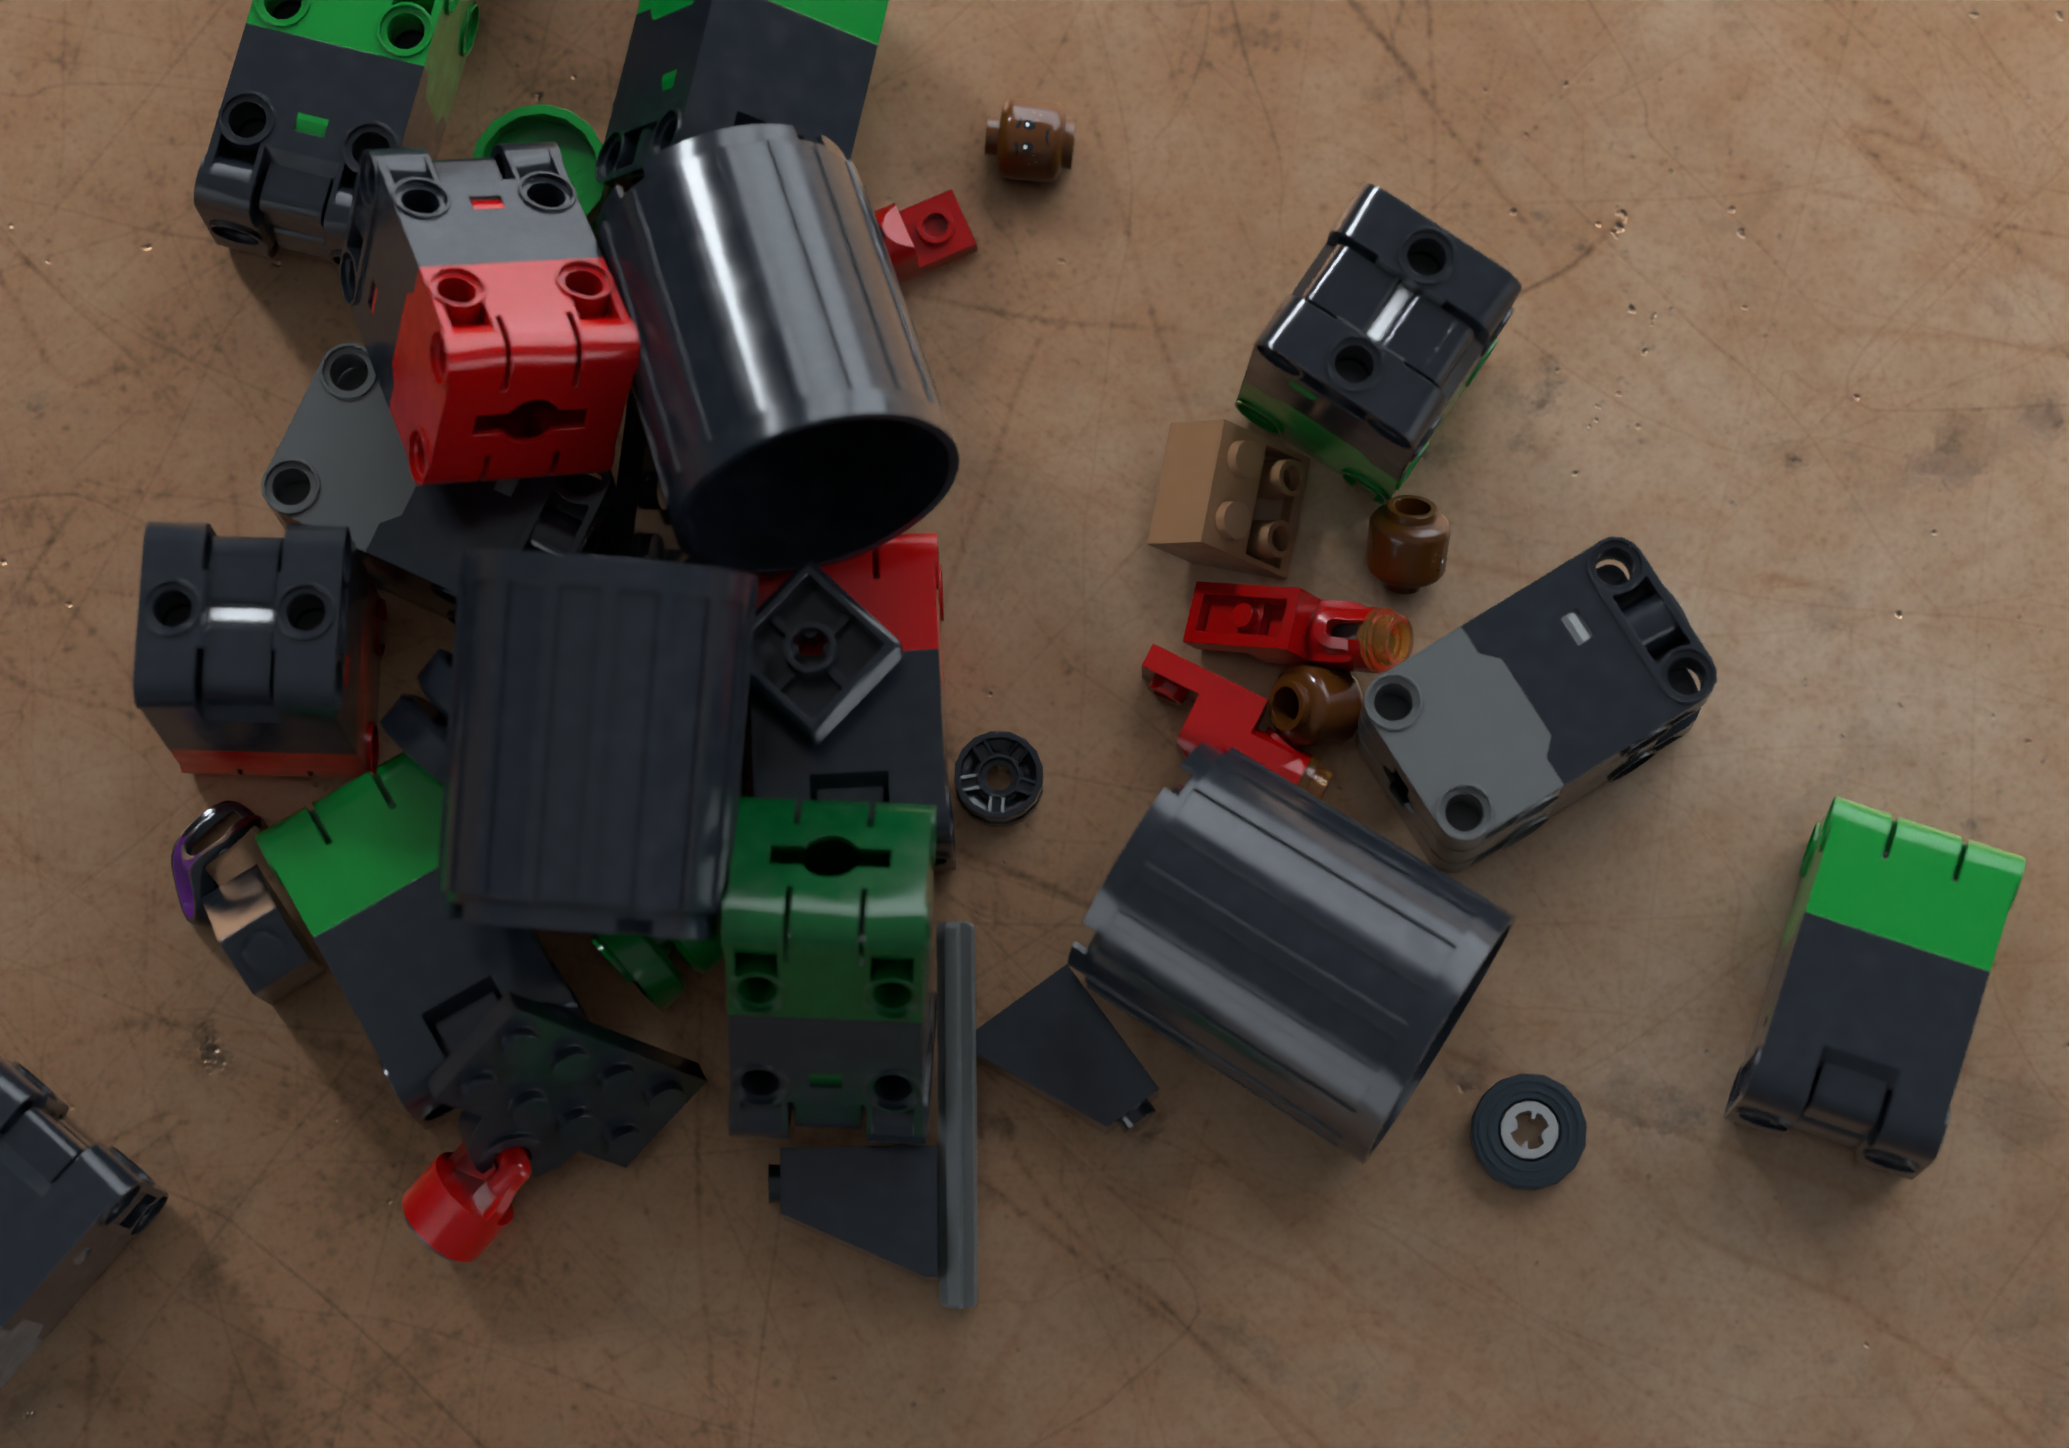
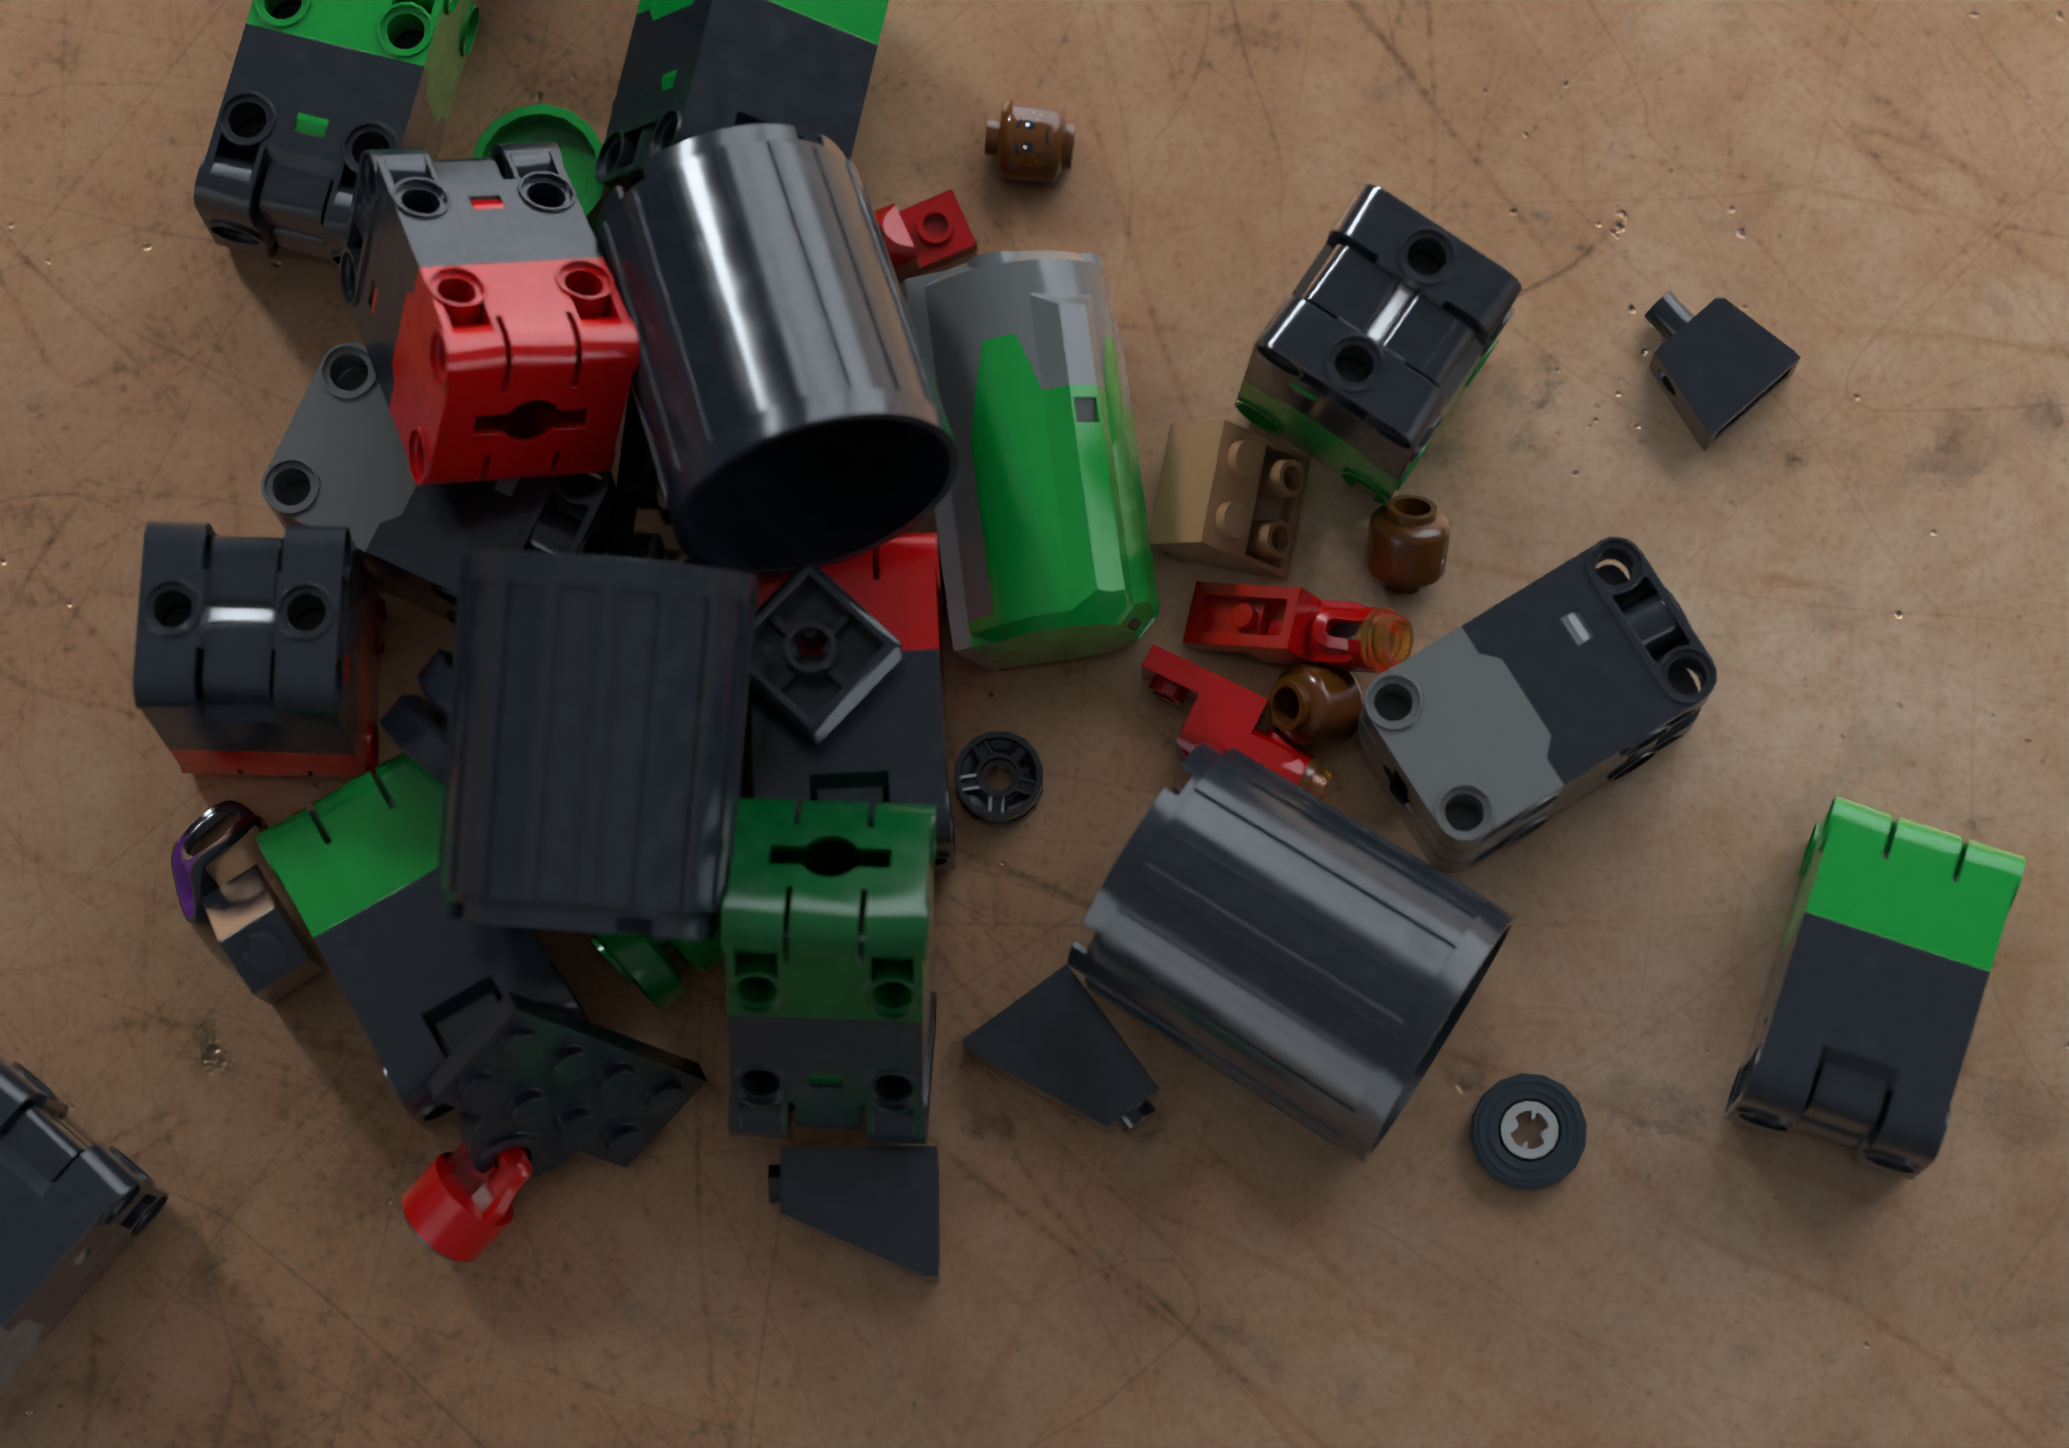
(957, 1114): dark grey axle -> none
(1048, 497): none -> piece
(1715, 363): none -> black torso

